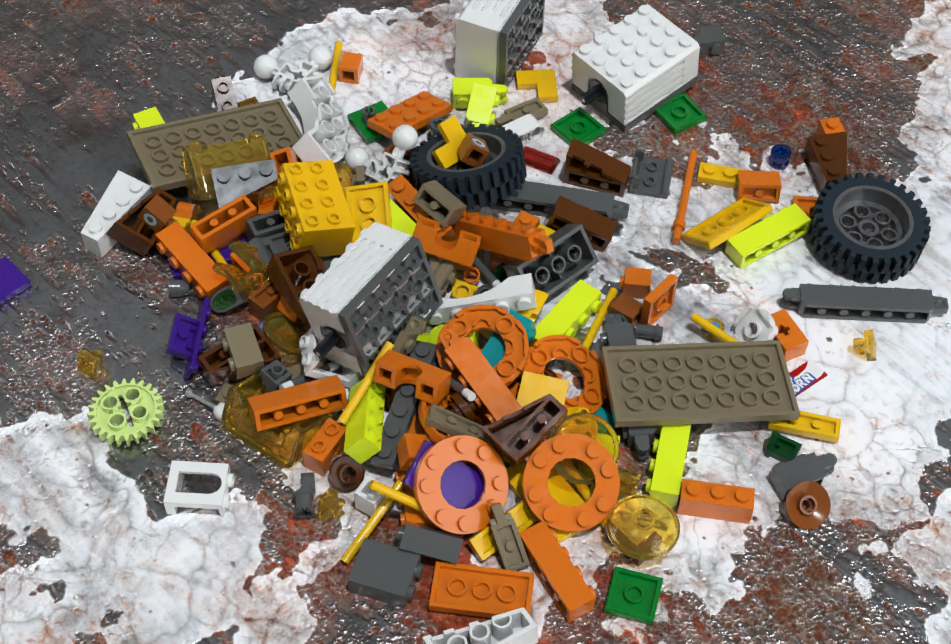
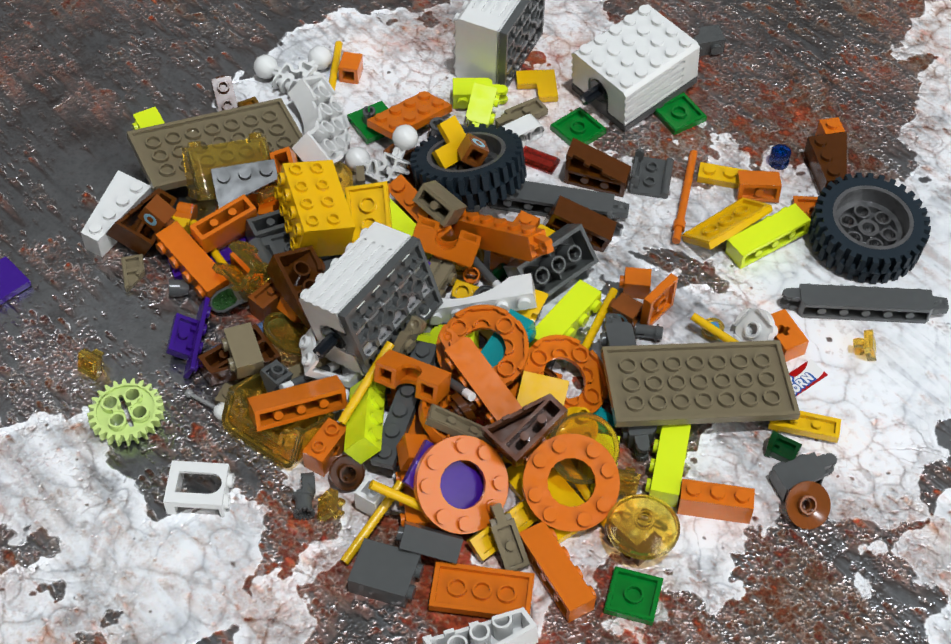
(133, 270): none -> dark tan tile

